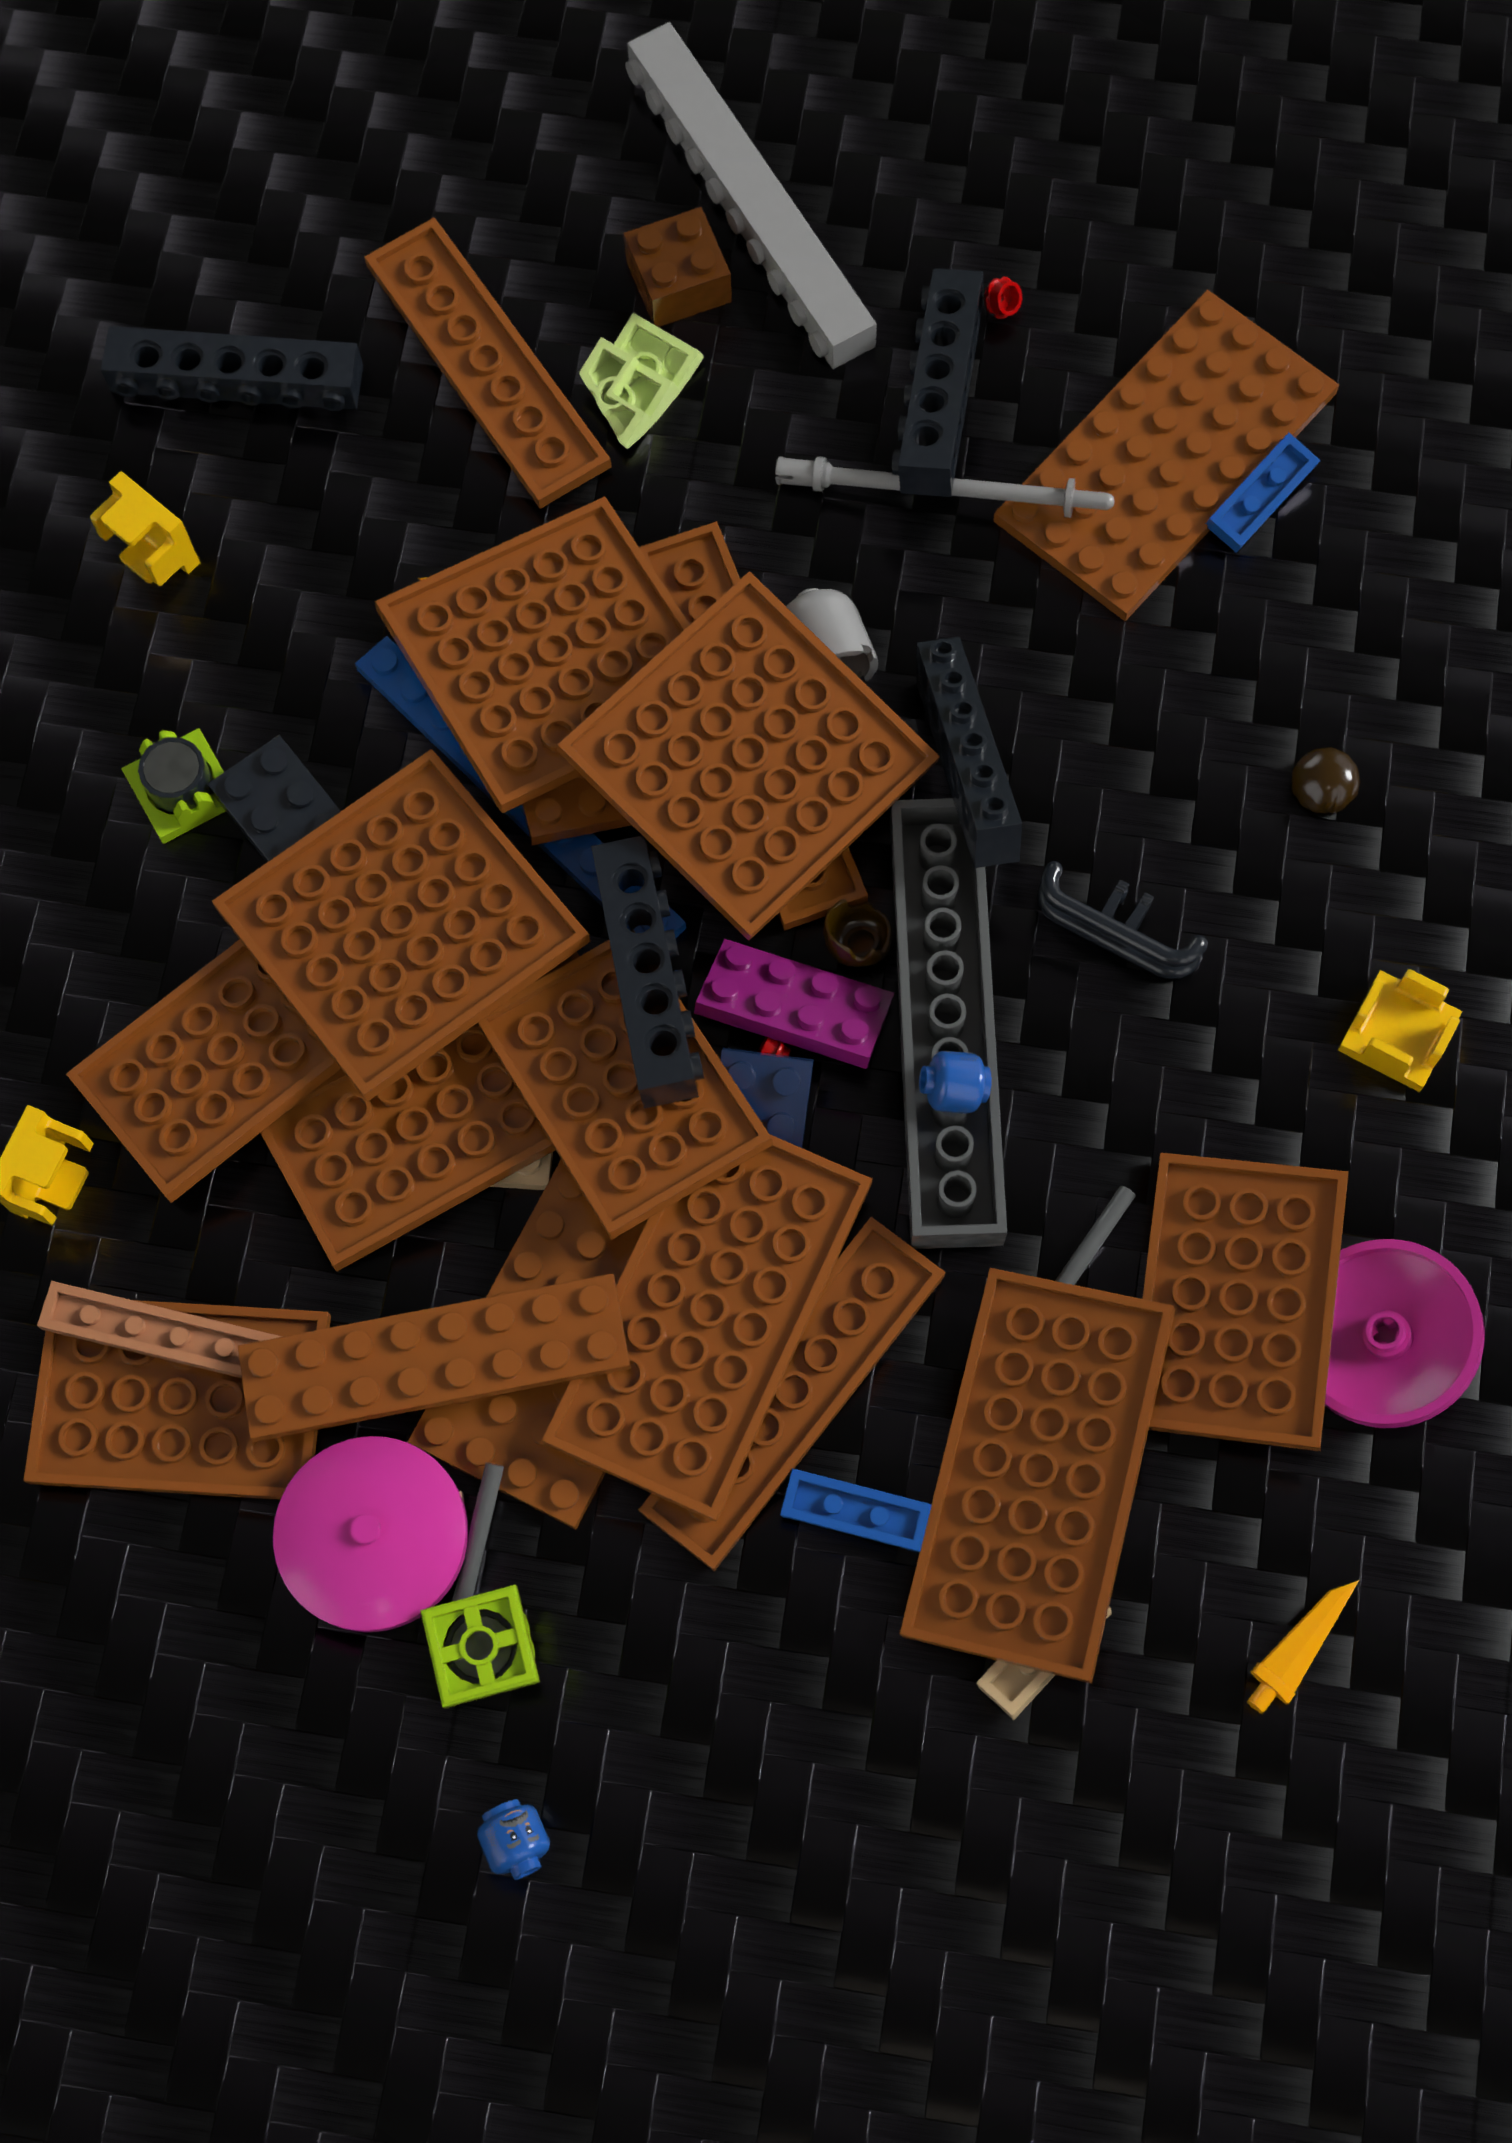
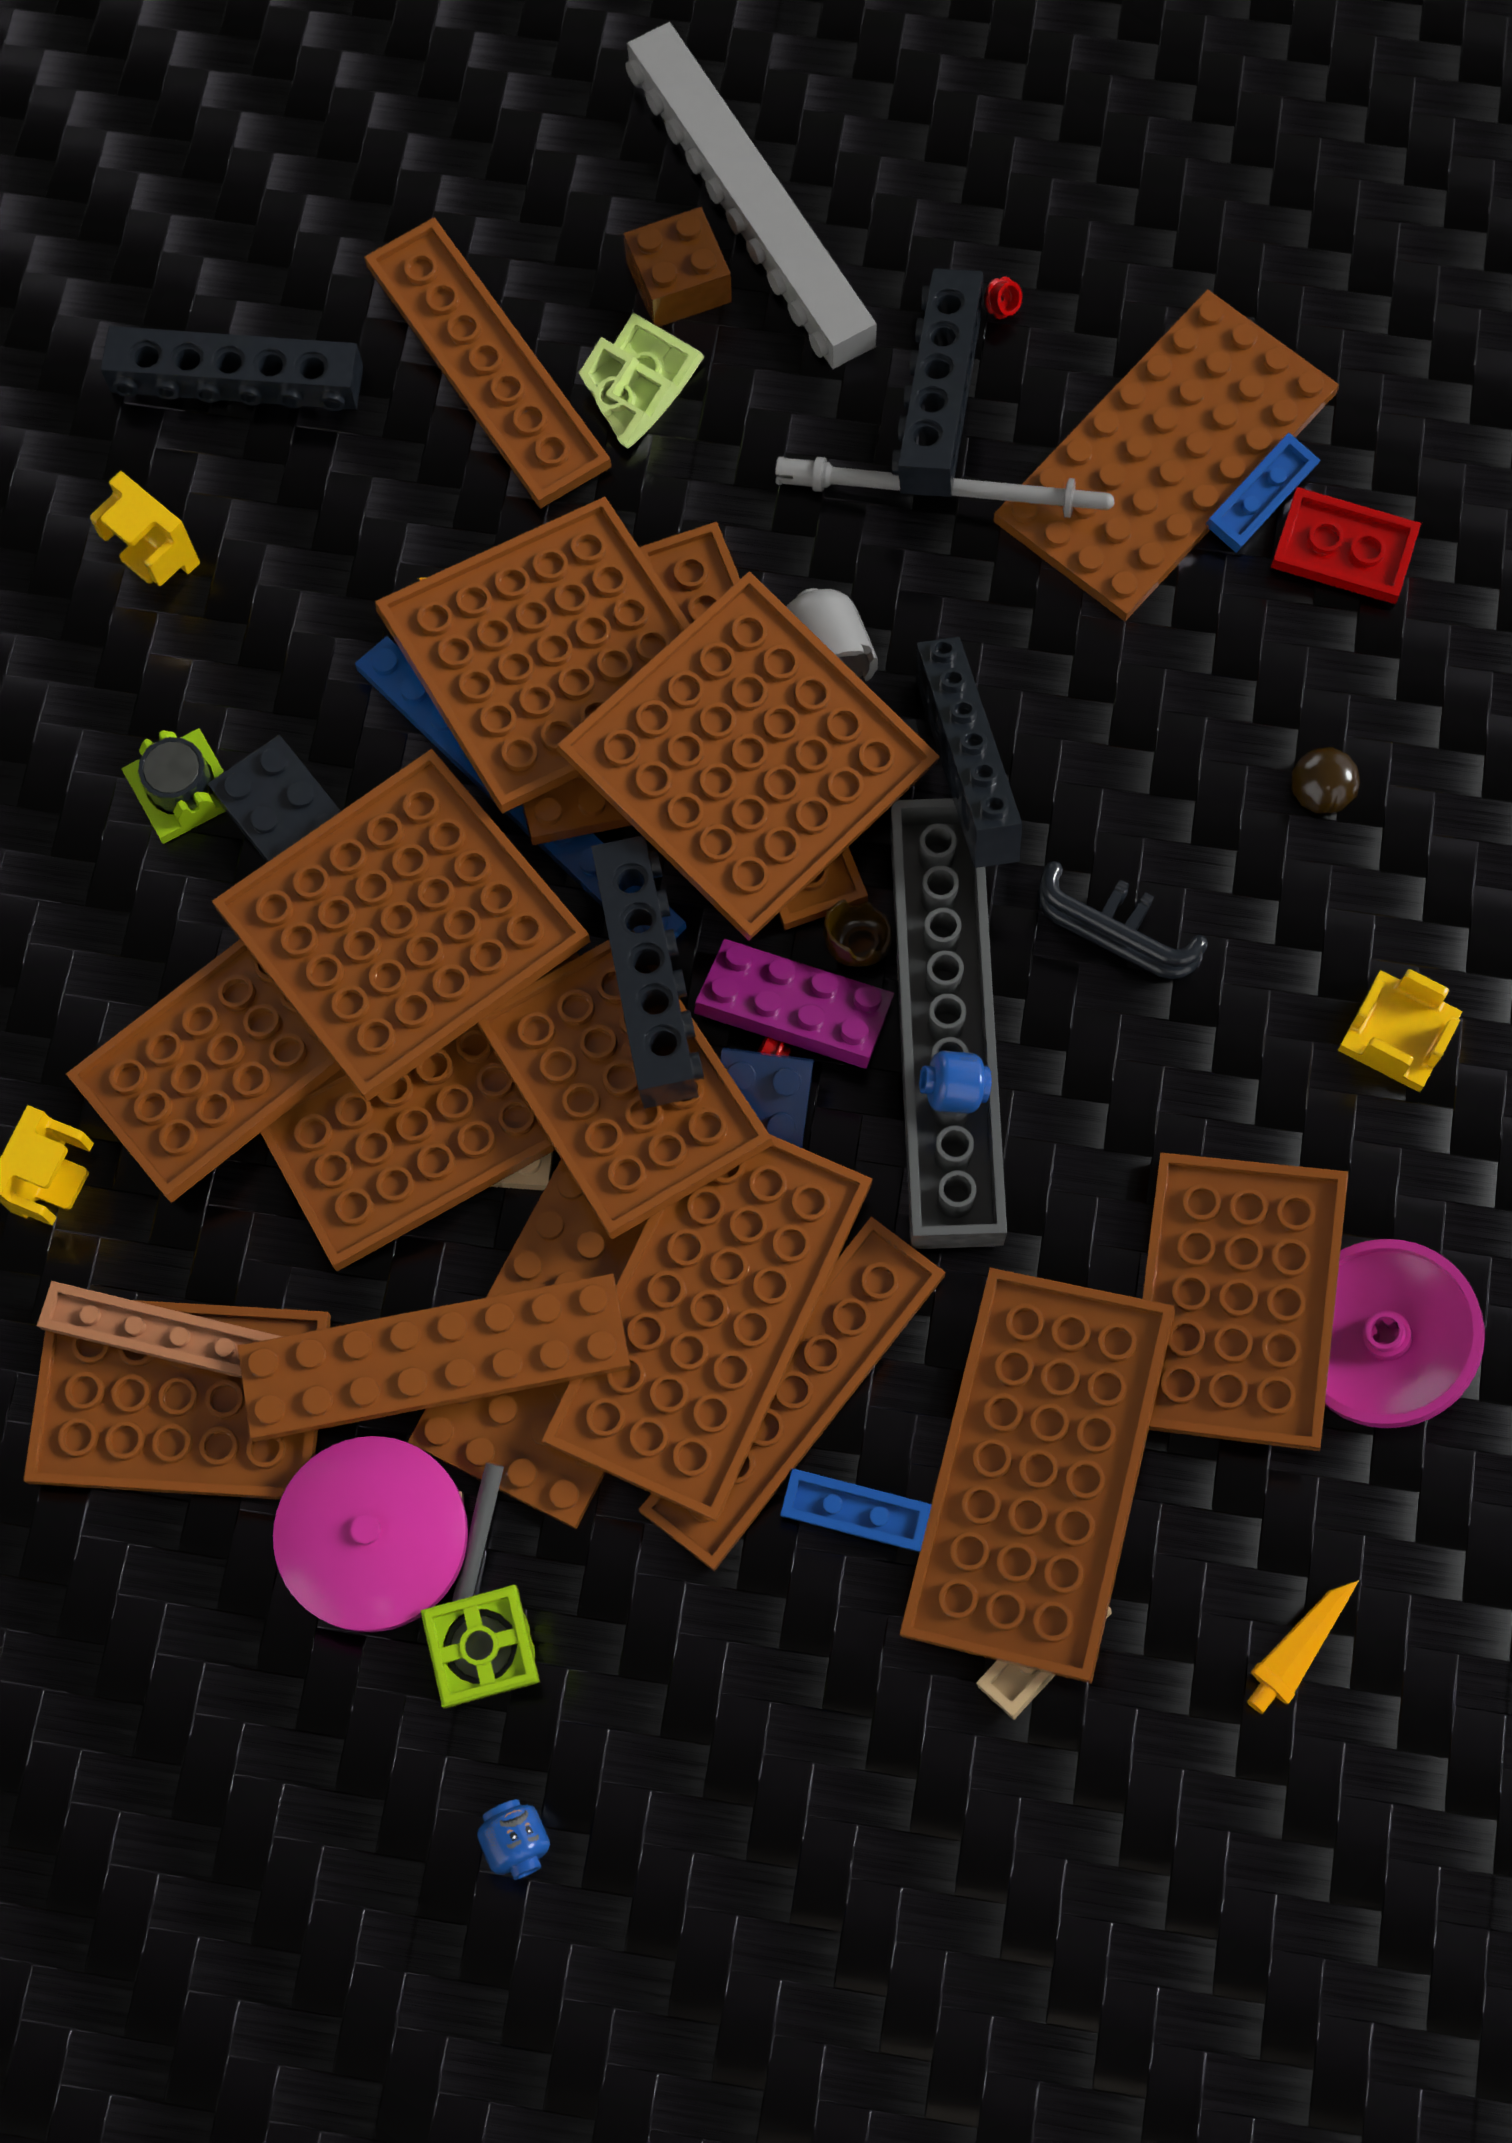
(1096, 1236): dark grey bar -> none
(1346, 545): none -> red plate

